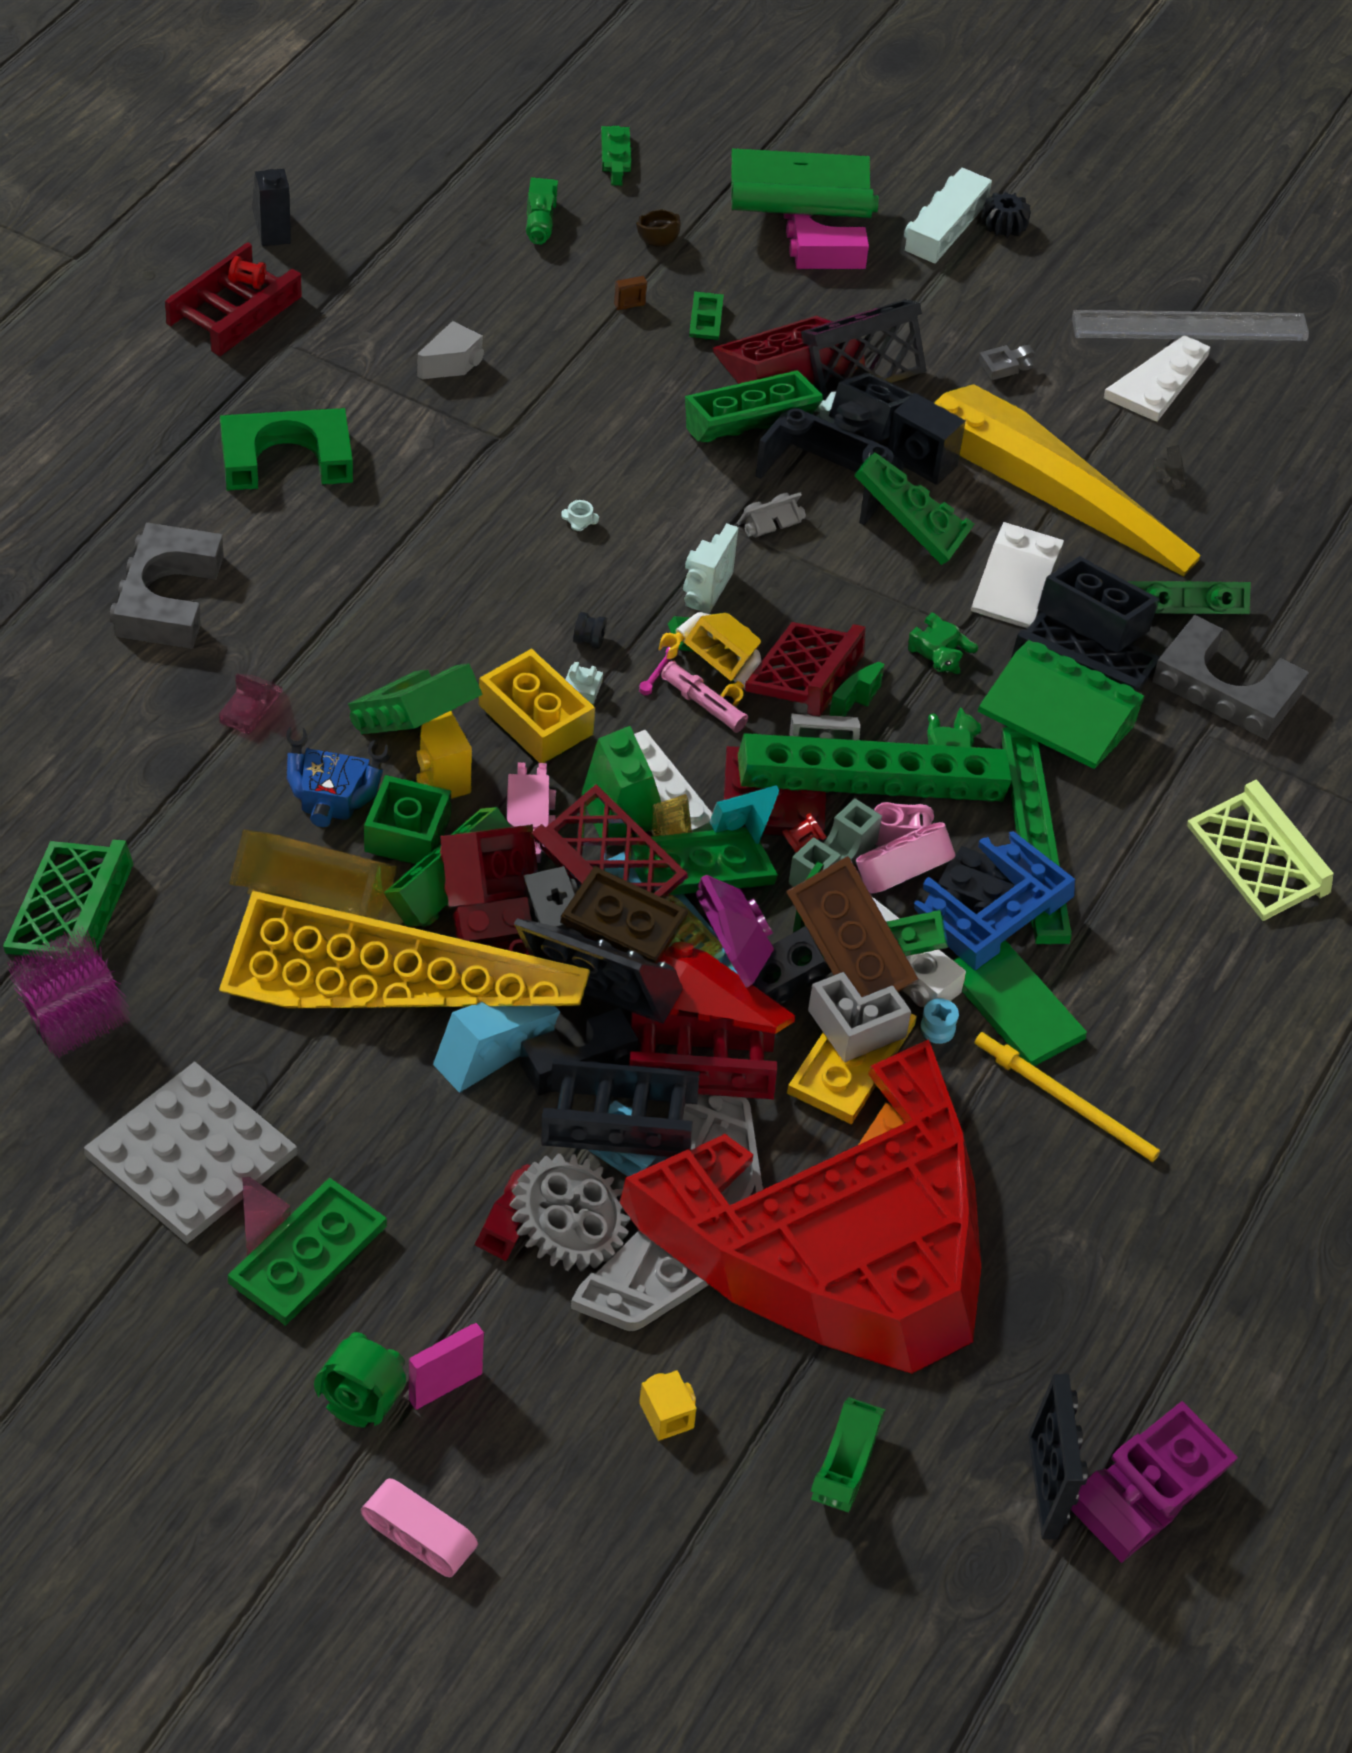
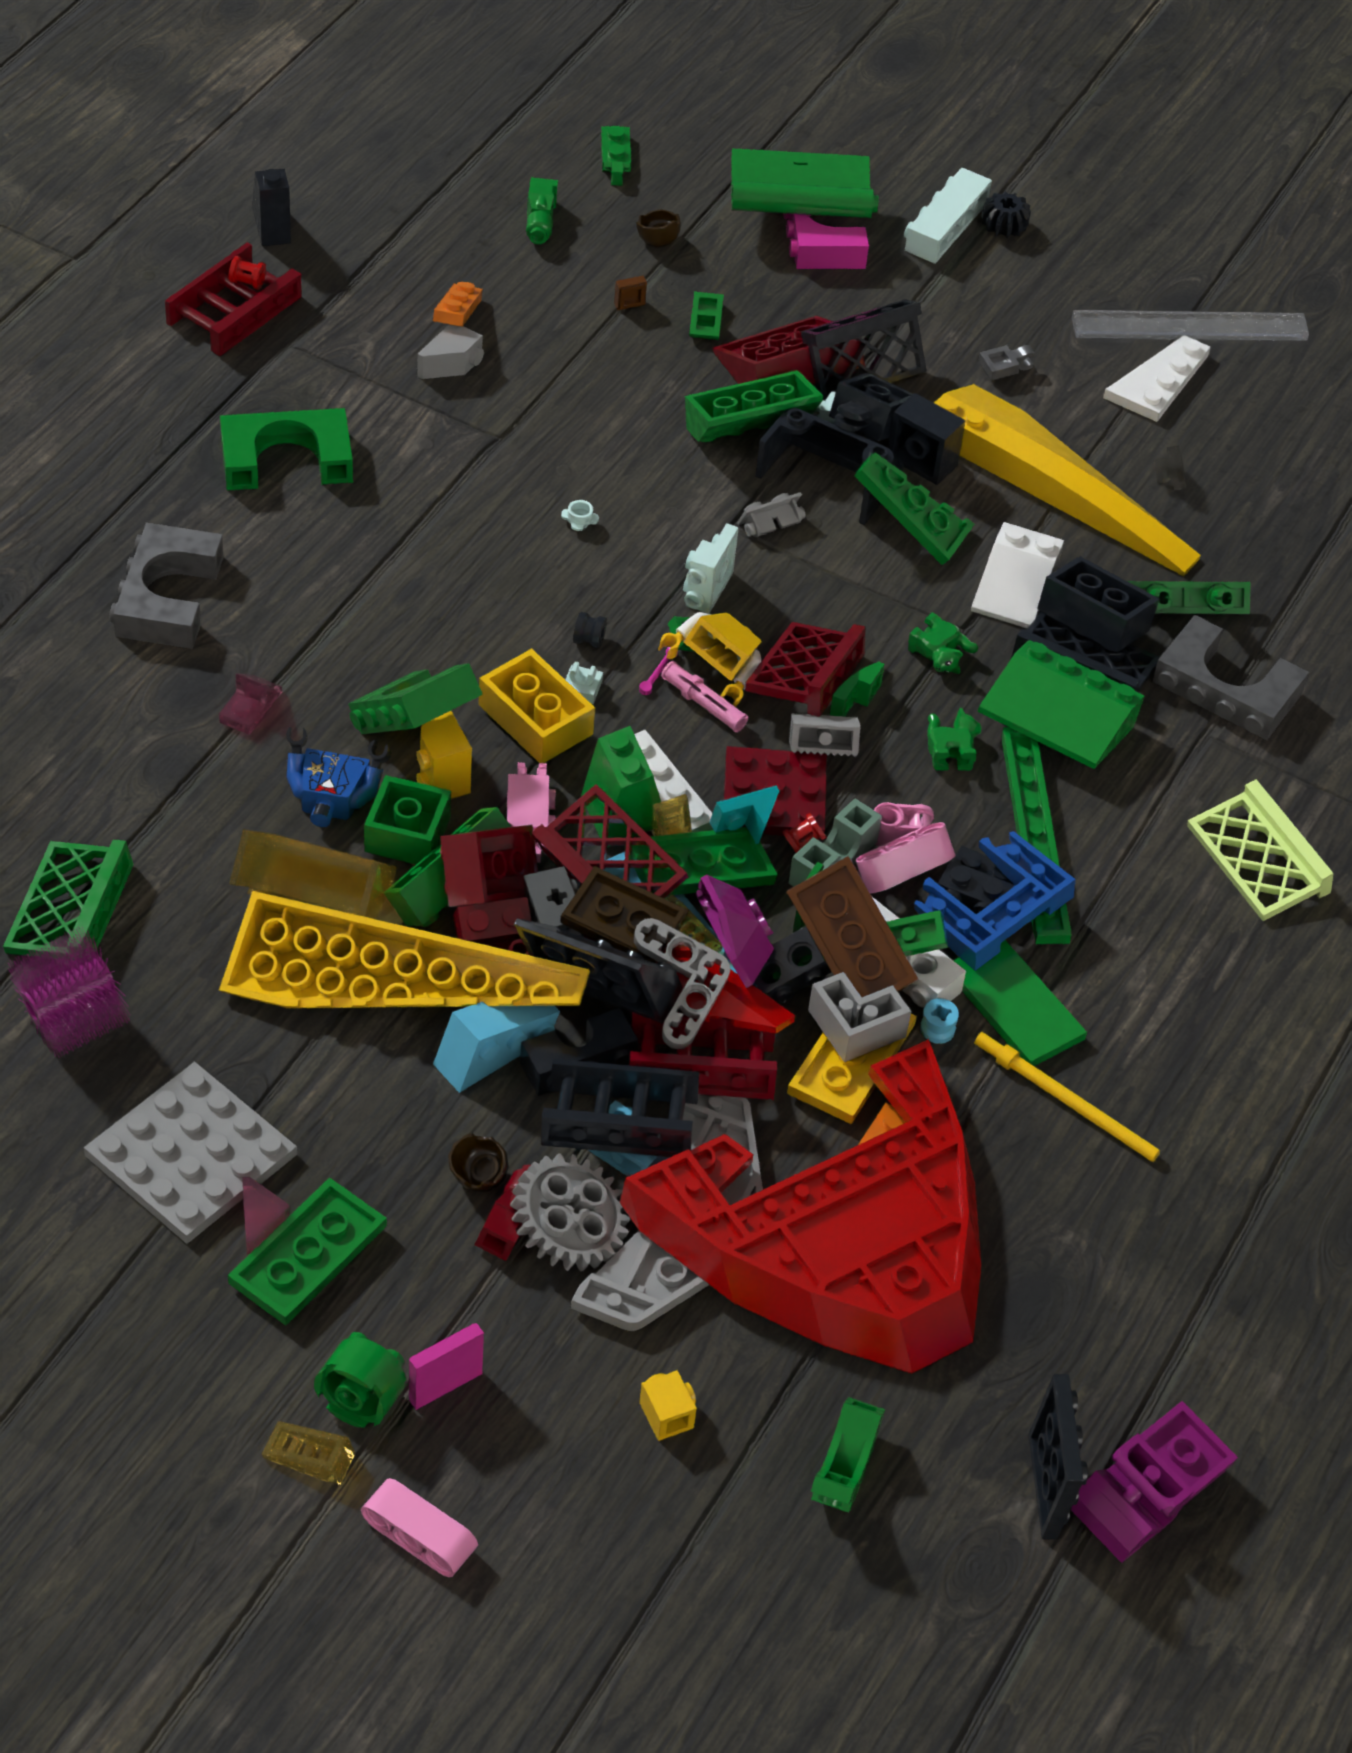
(329, 1466): none -> clear yellow slope
(458, 304): none -> orange plate
(478, 1162): none -> dark brown hair
(693, 969): none -> light grey beam
(873, 767): green brick -> none

